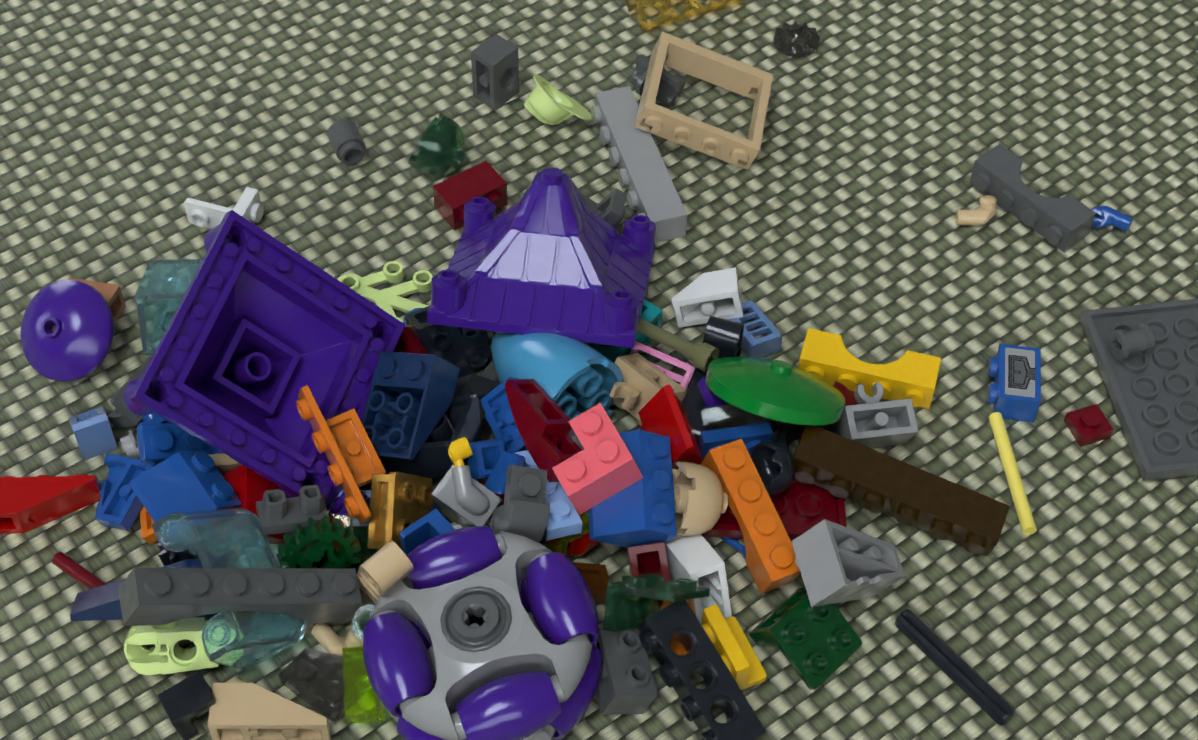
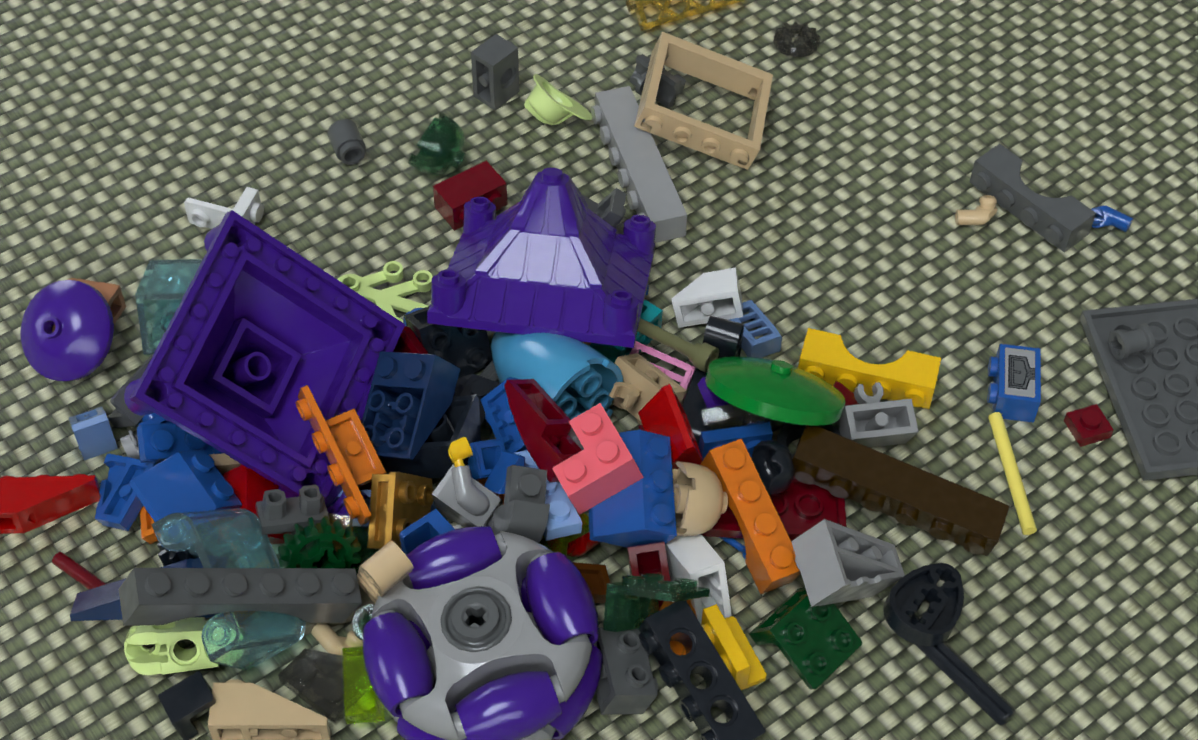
(944, 606): none -> black piece

